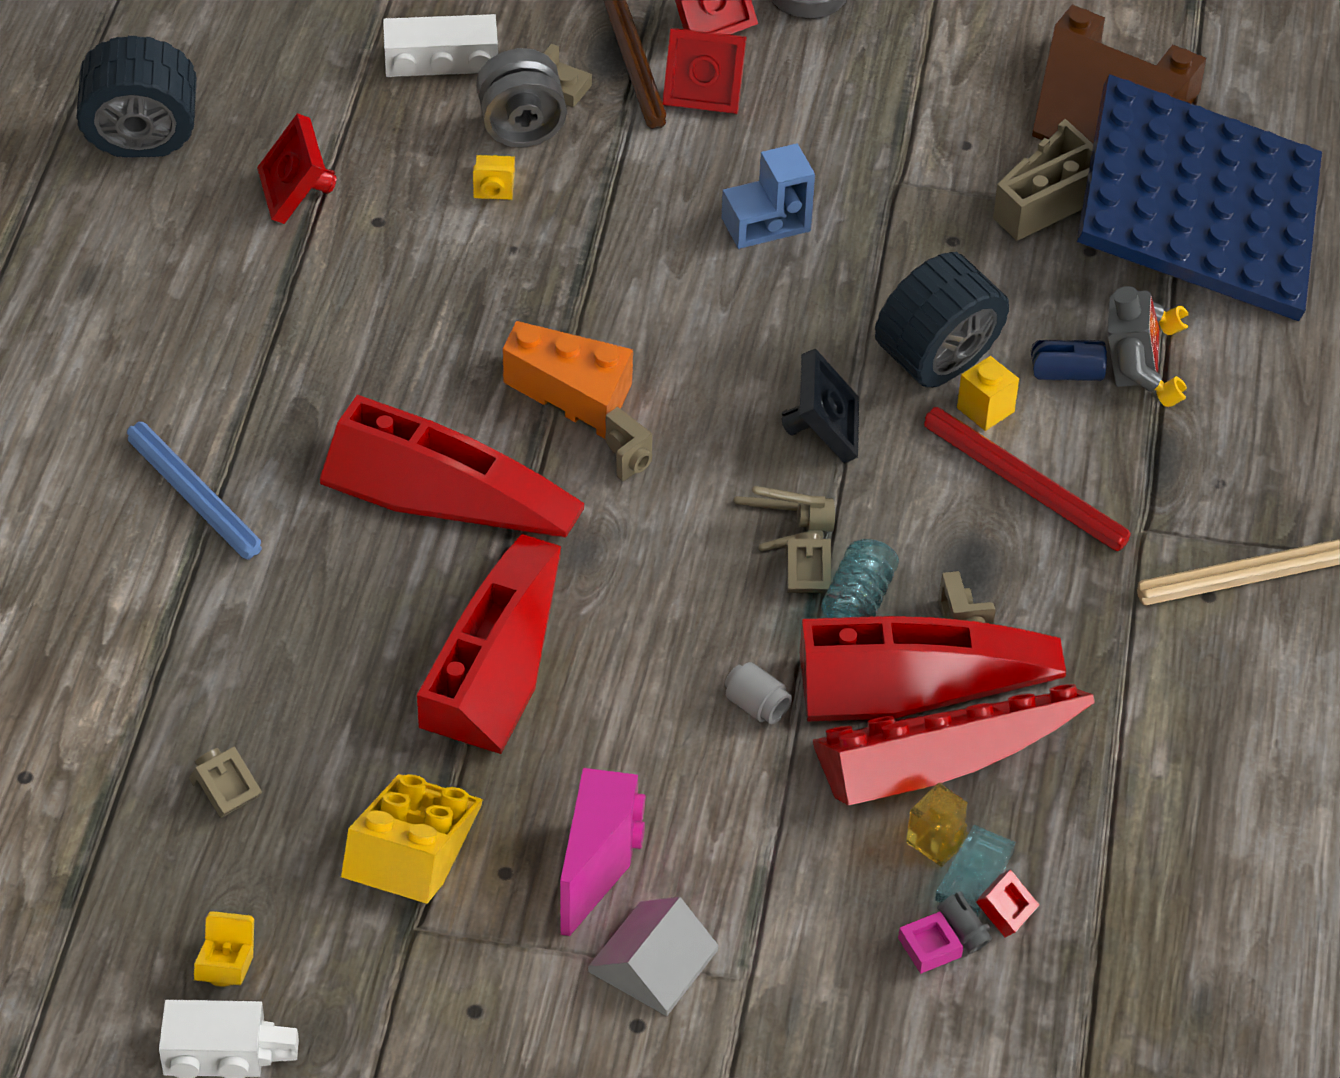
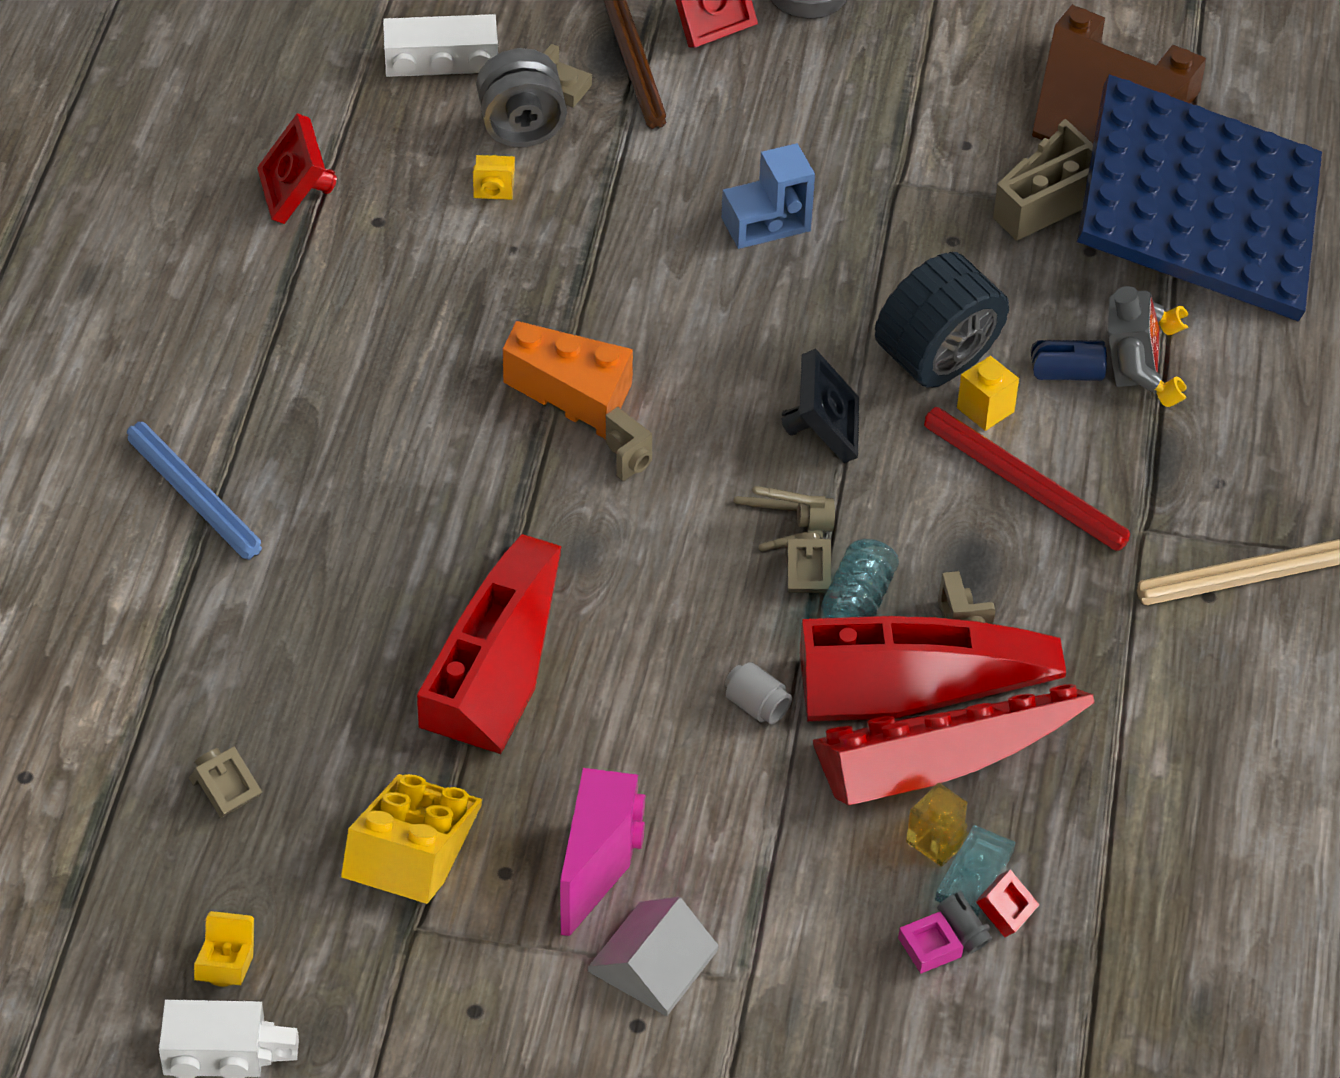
(136, 97): black wheel -> none
(439, 473): red wedge -> none
(704, 70): red tile -> none

